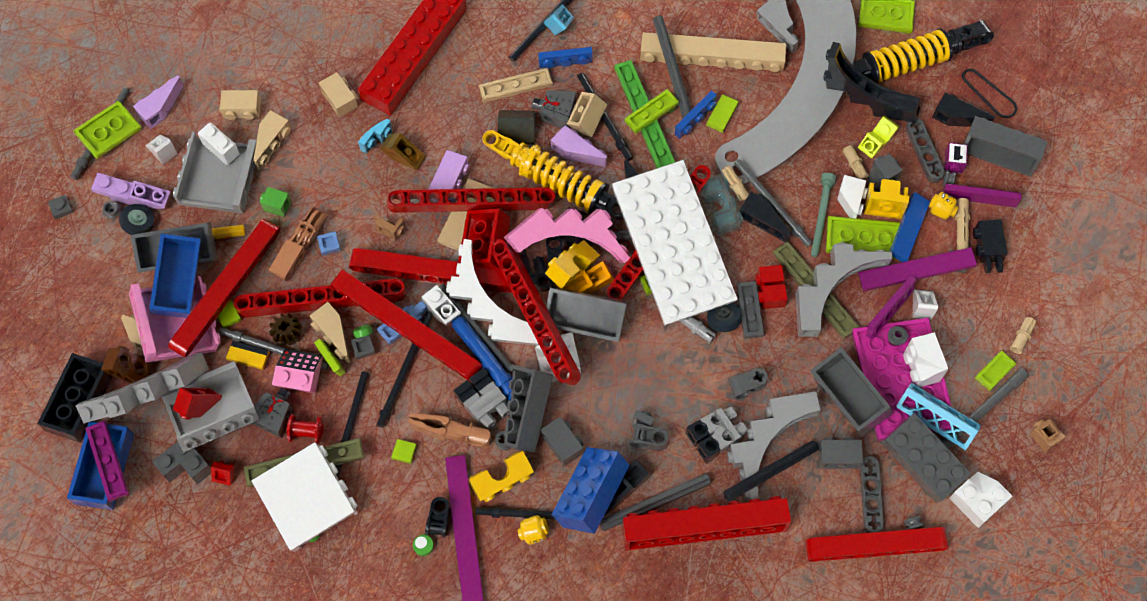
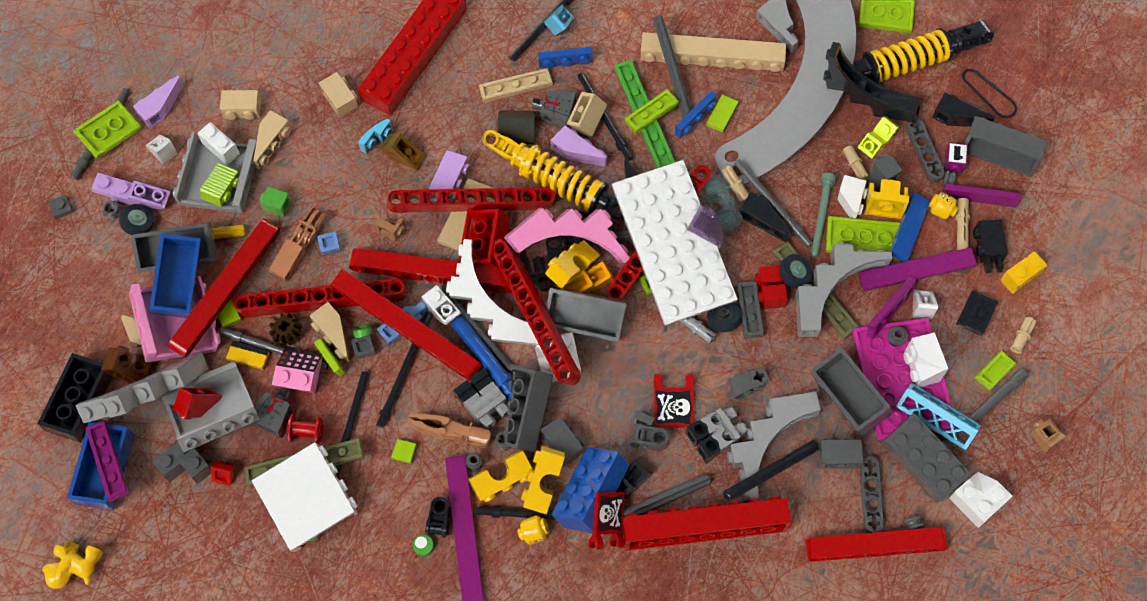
(71, 563): none -> yellow animal
(219, 185): none -> lime brick
(476, 459): none -> dark grey pin
(547, 462): none -> yellow arch
(608, 519): none -> flag
(673, 405): none -> flag
(707, 226): none -> clear purple slope
(795, 270): none -> black wheel
(977, 313): none -> black plate
(1023, 272): none -> yellow brick

